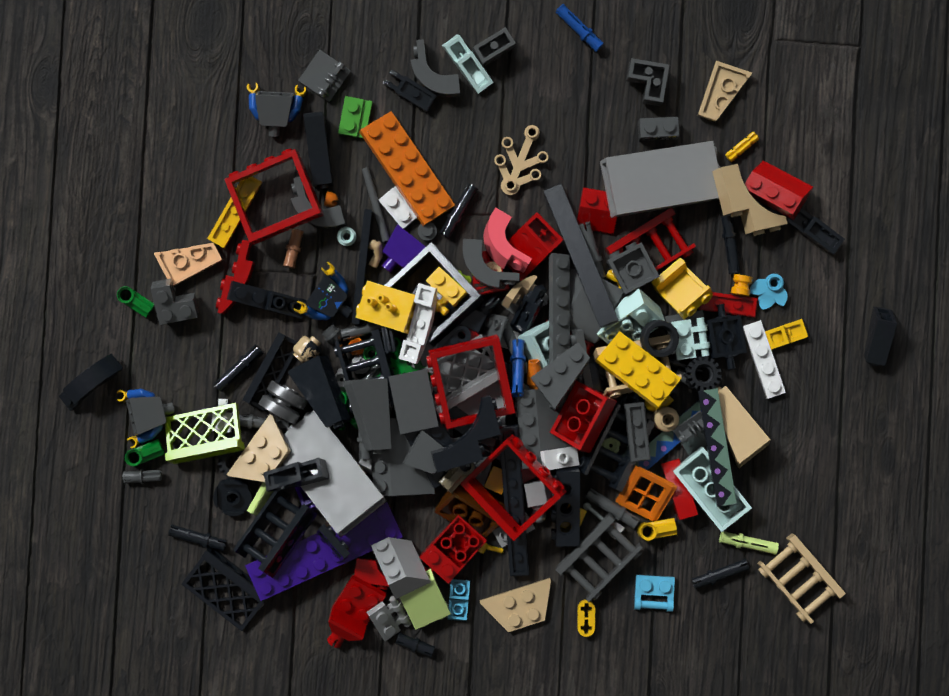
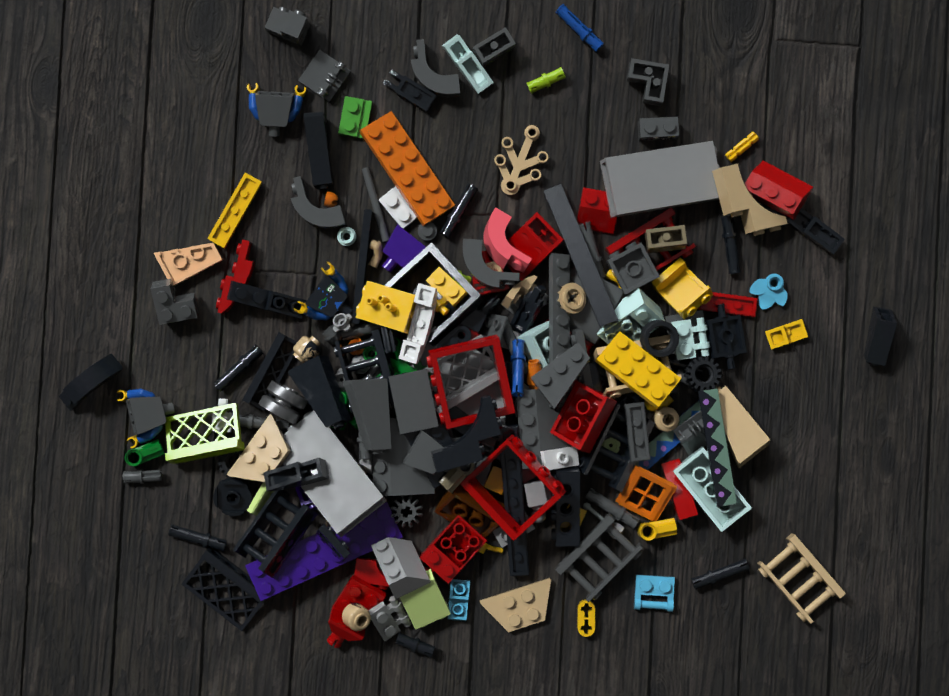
(136, 302): green piece -> none
(284, 225): red window -> none
(288, 25): none -> dark grey brick
(293, 248): nougat pin -> none
(342, 322): none -> light grey plate
(356, 616): none -> tan head
(402, 506): none -> dark grey gear
(546, 80): none -> lime pin
(578, 301): none -> tan gear
(666, 239): none -> dark tan brick
(721, 89): tan wing -> none
(741, 285): light orange wheel -> none
(763, 359): white plate -> none
(769, 547): yellowish green pin -> none

